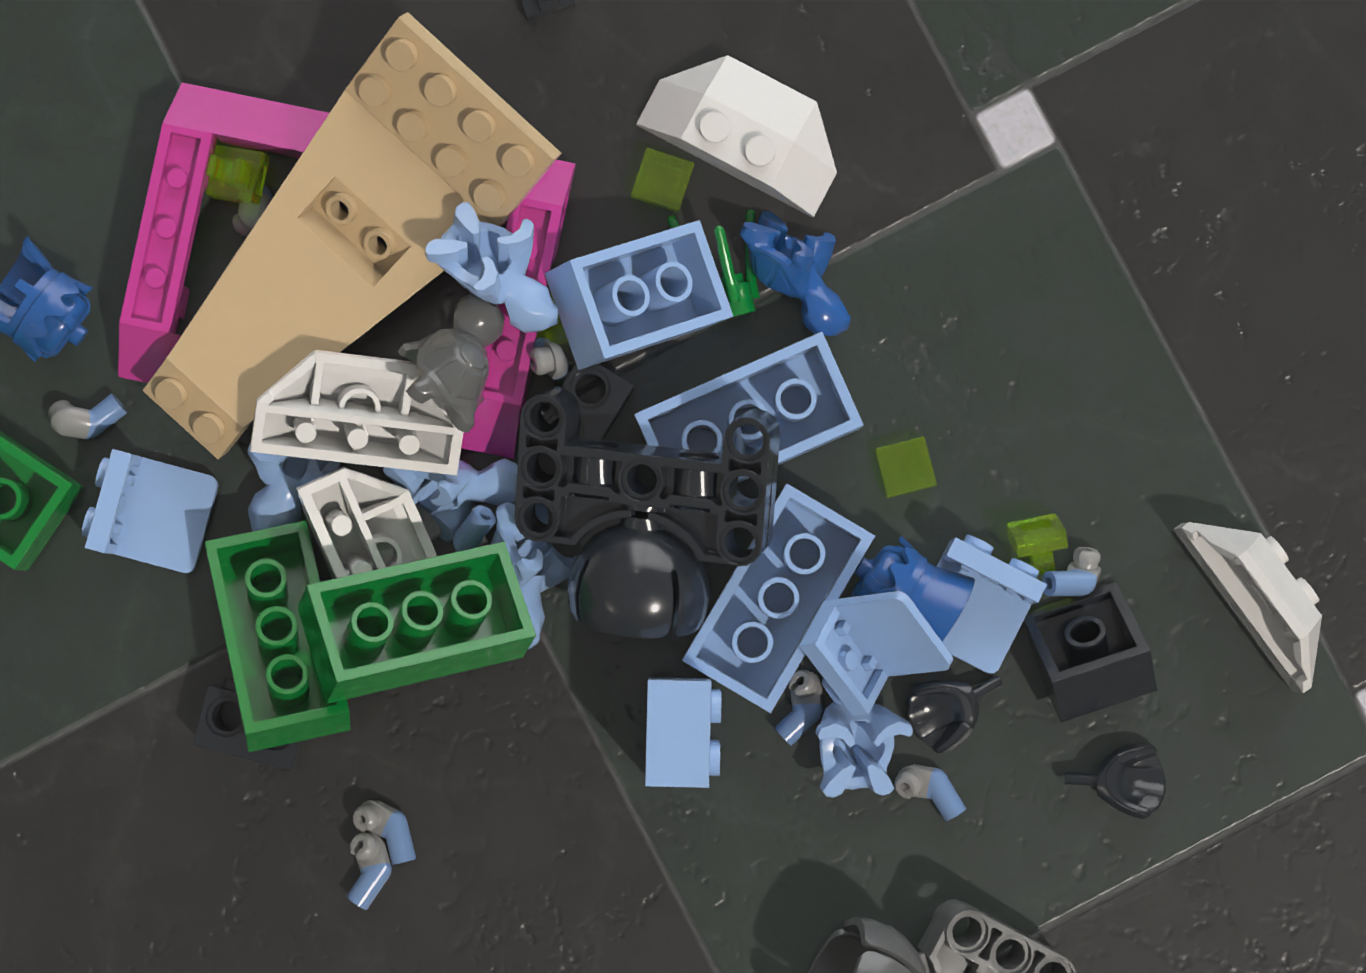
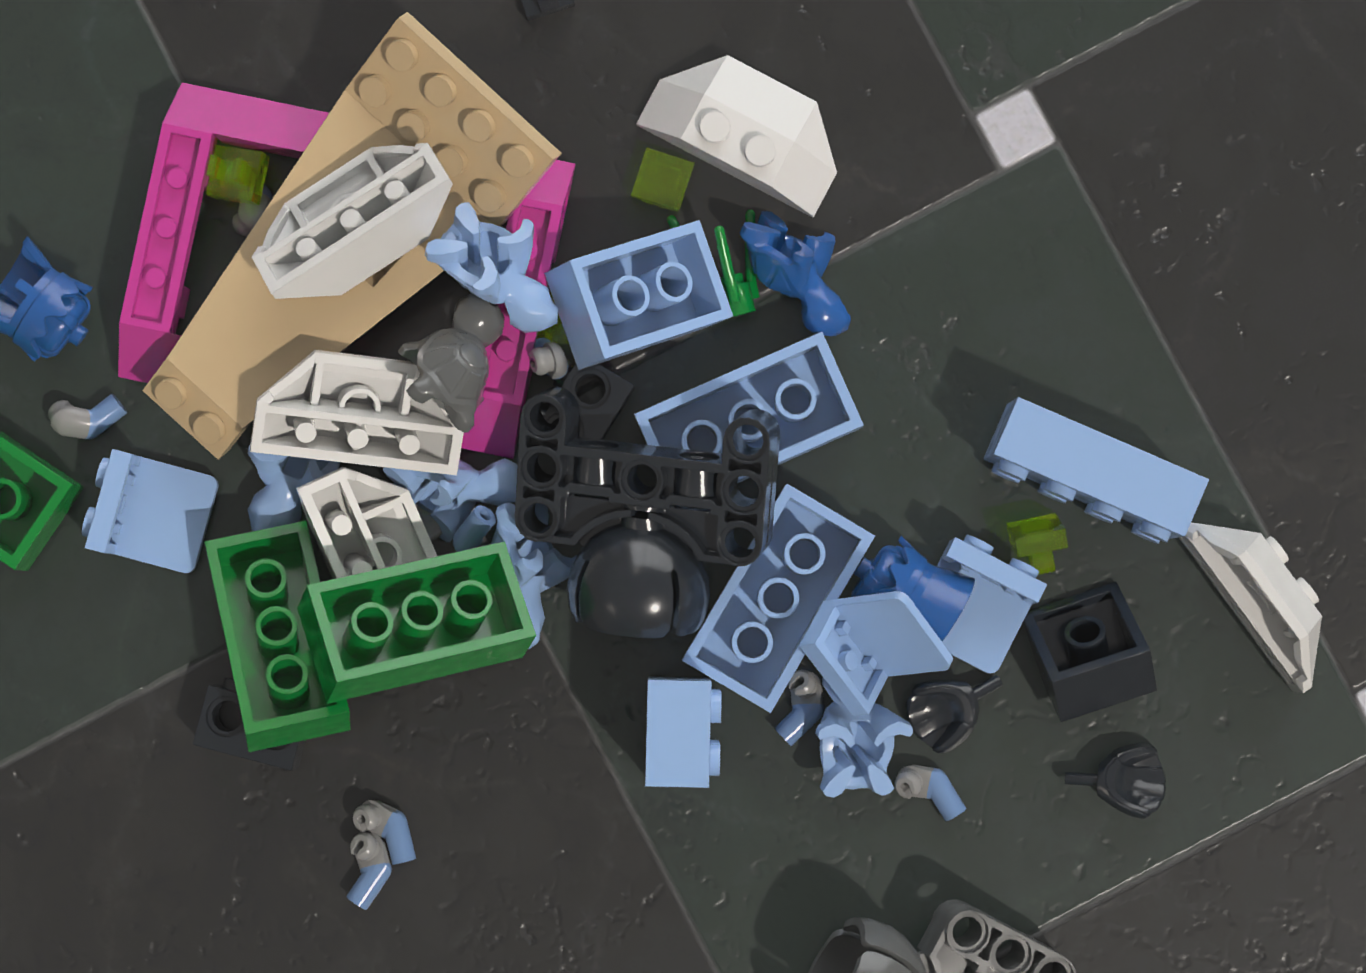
(353, 222): none -> white wedge
(905, 467): clear neon green tile -> none
(1080, 575): medium blue arm -> none
(1094, 469): none -> light blue brick

